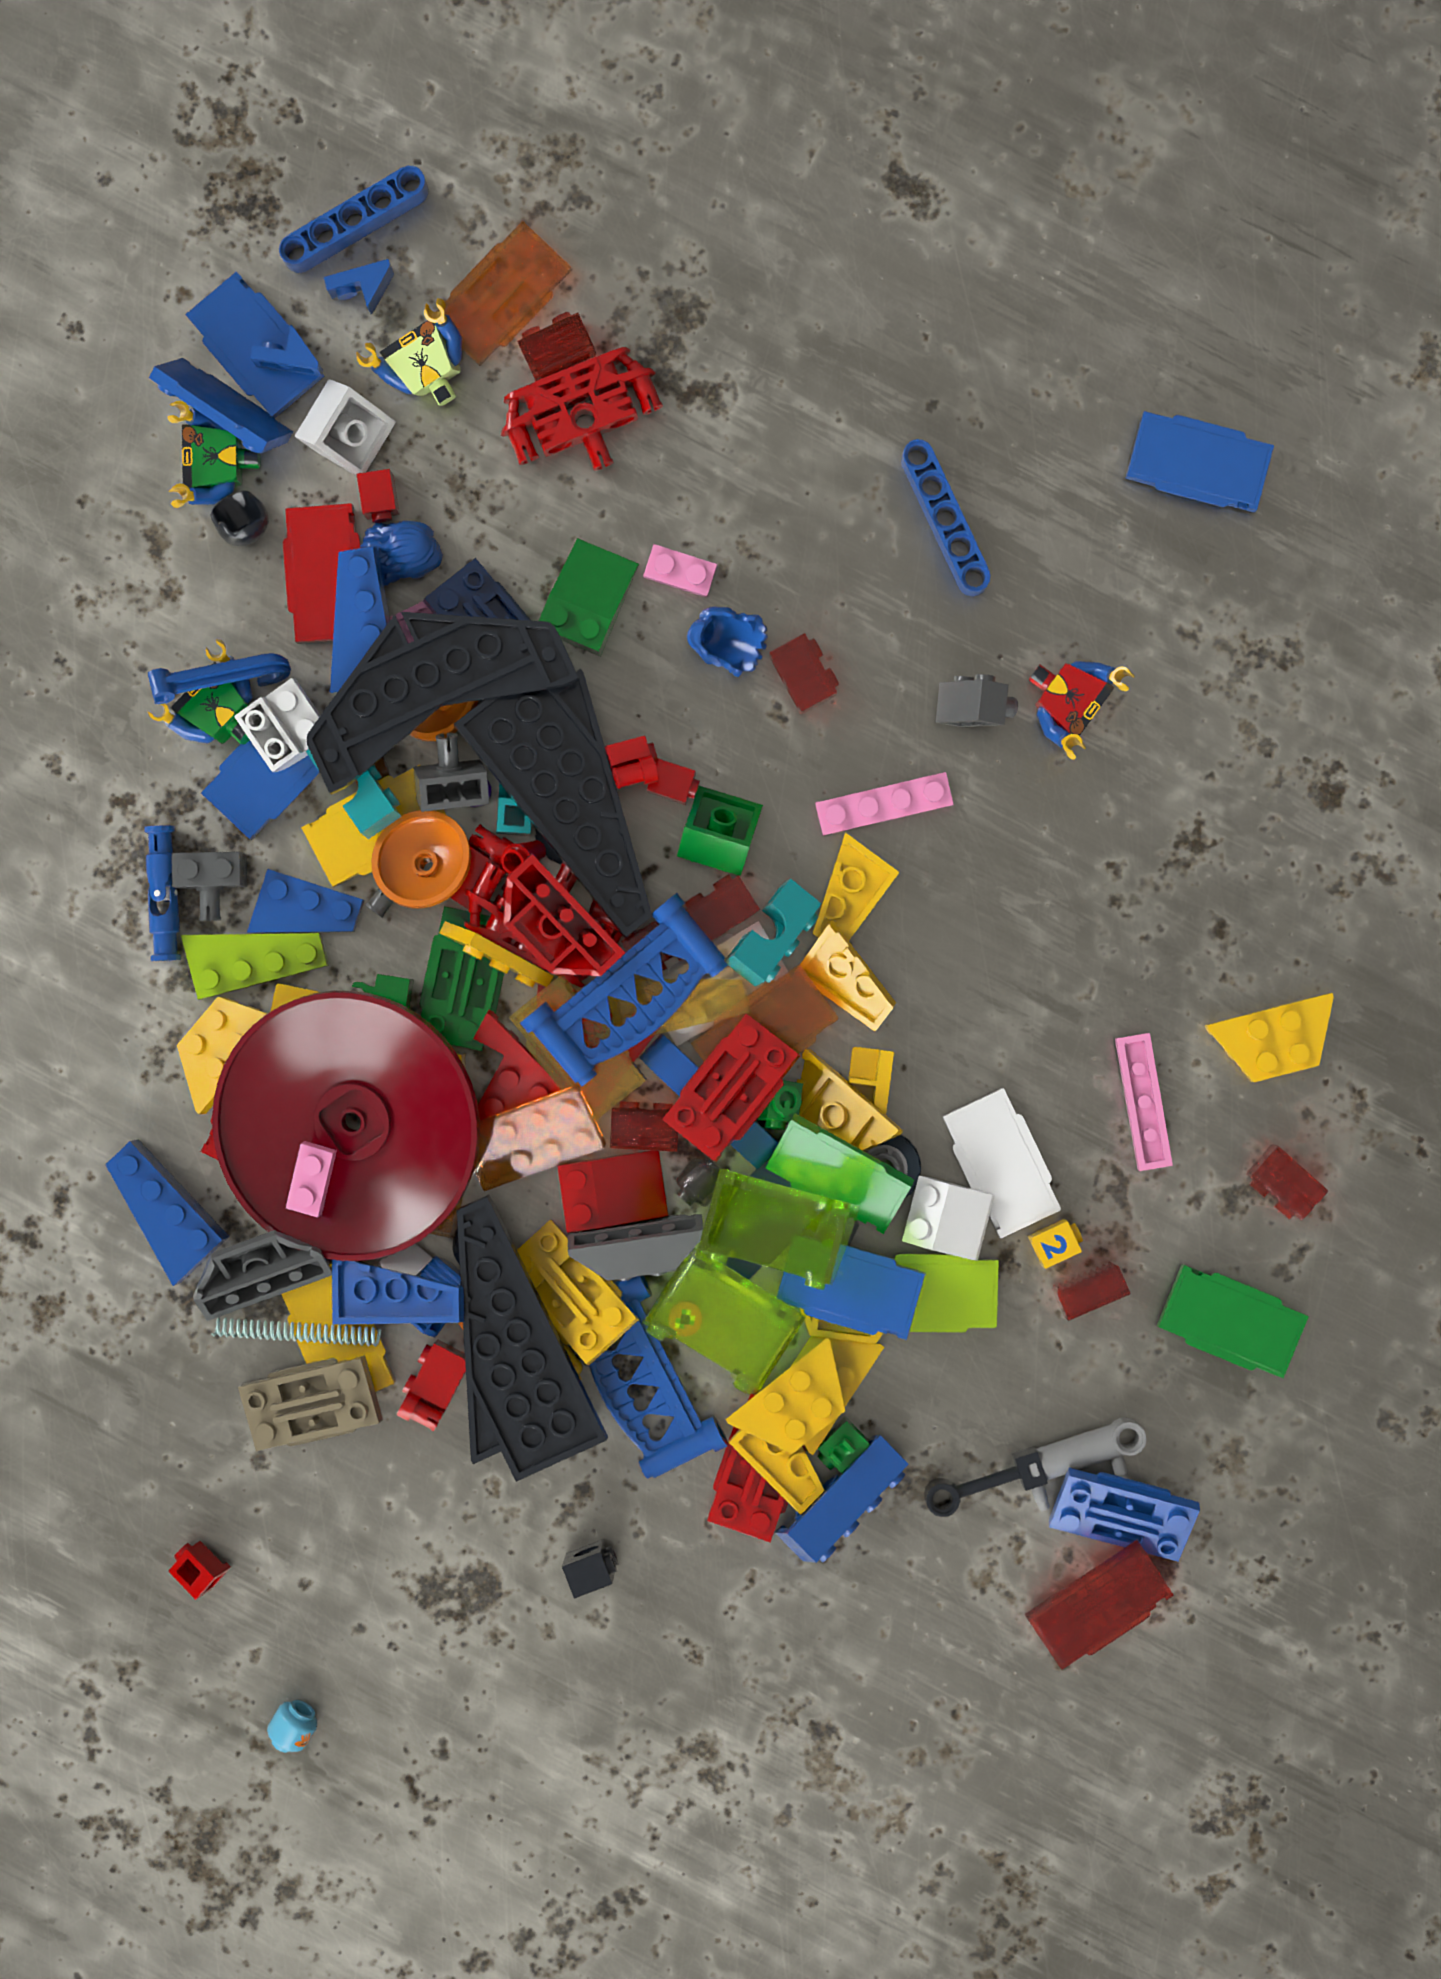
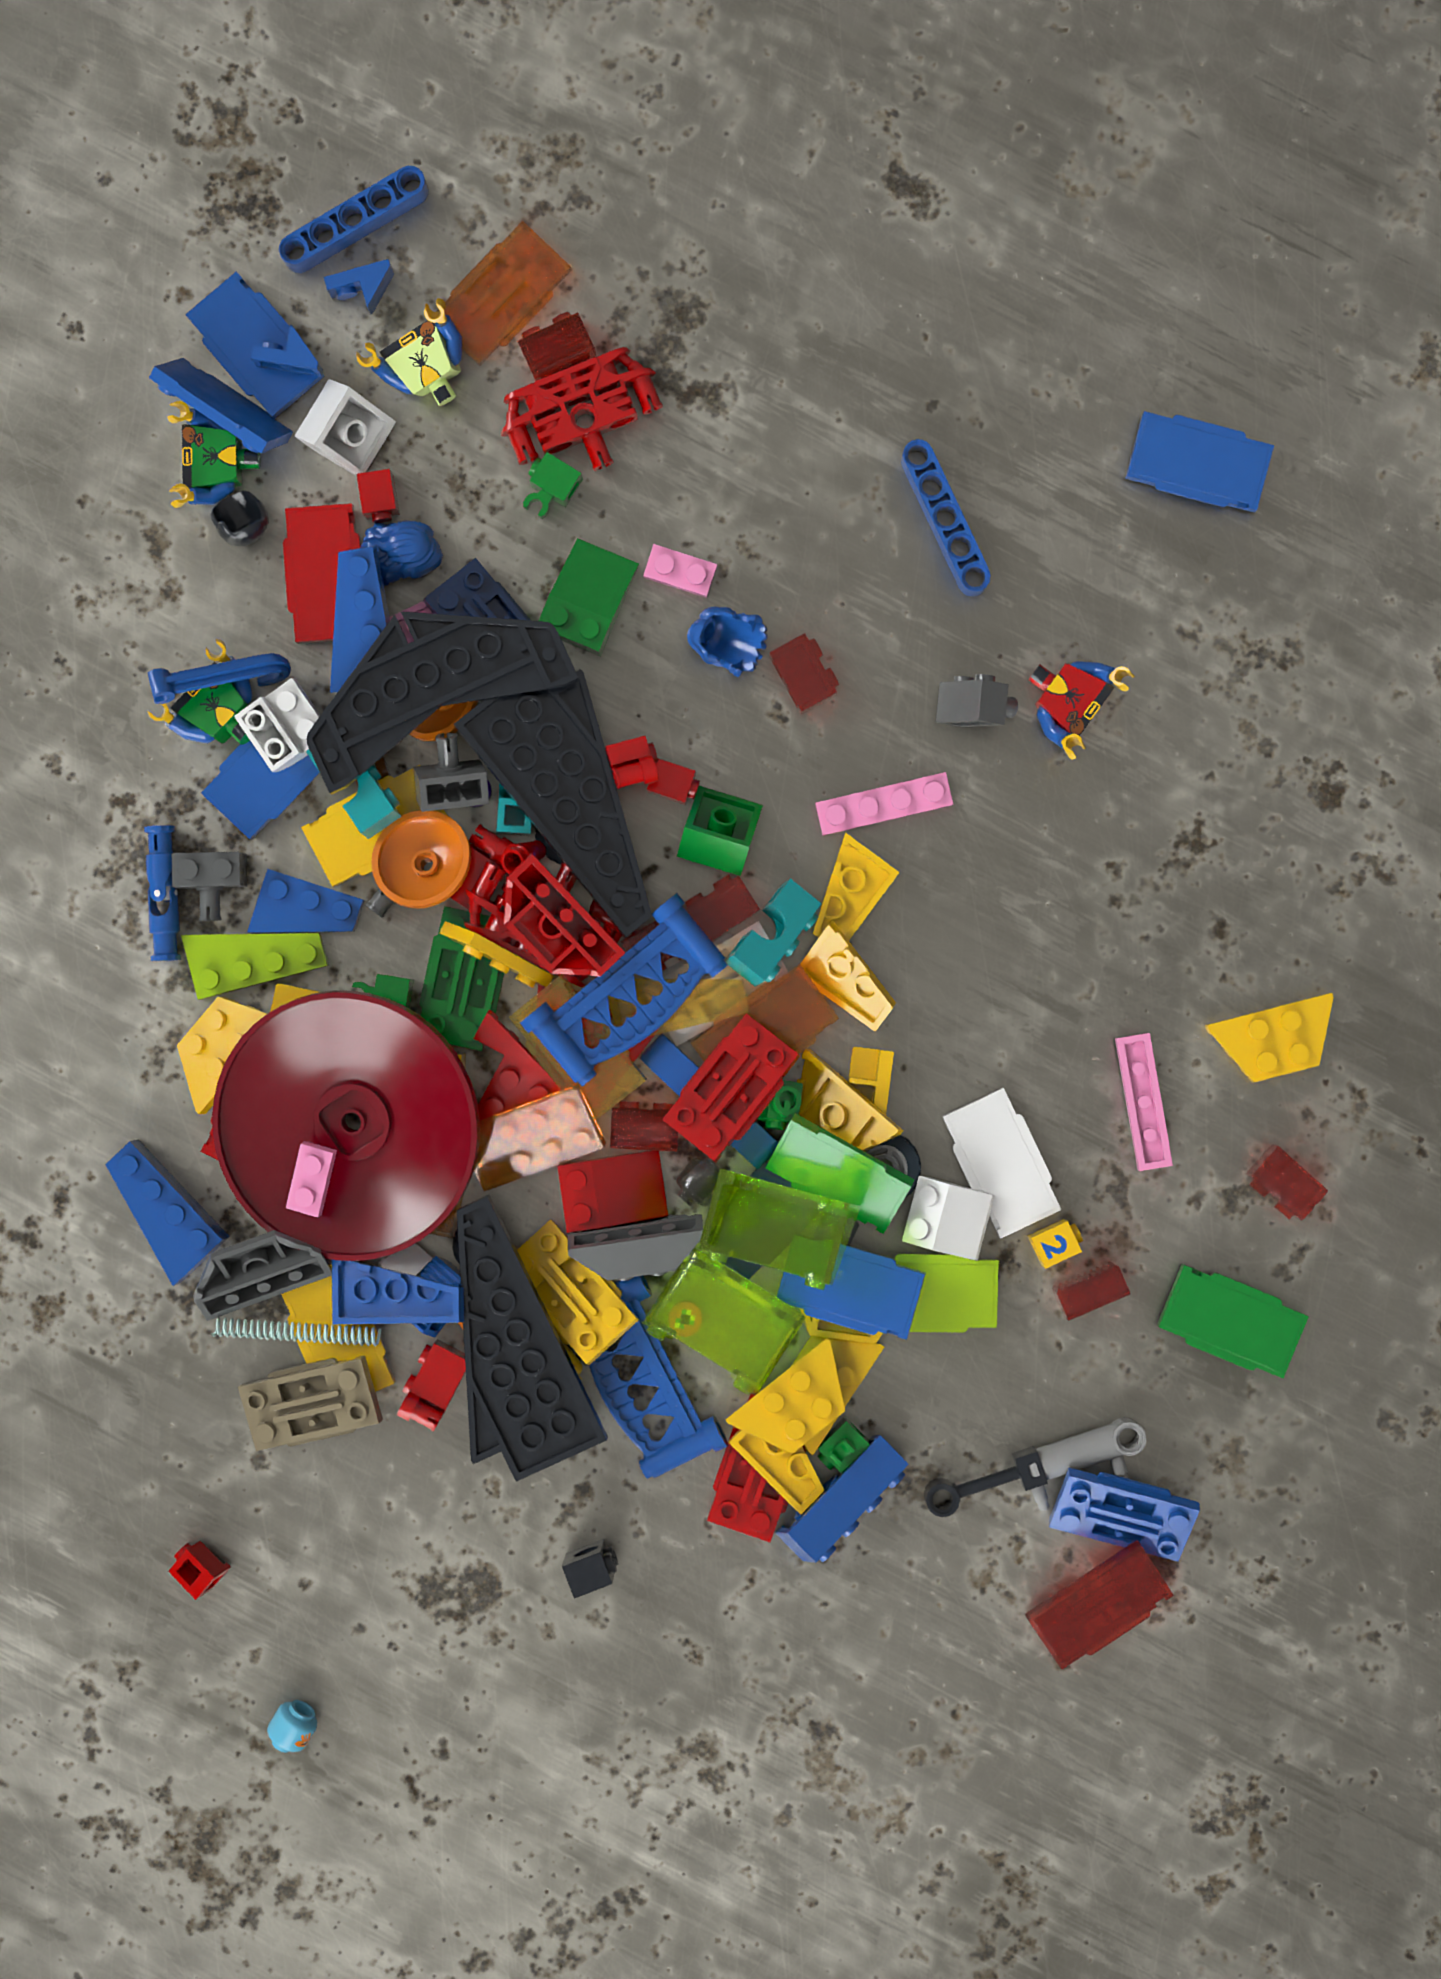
(553, 481): none -> green brick

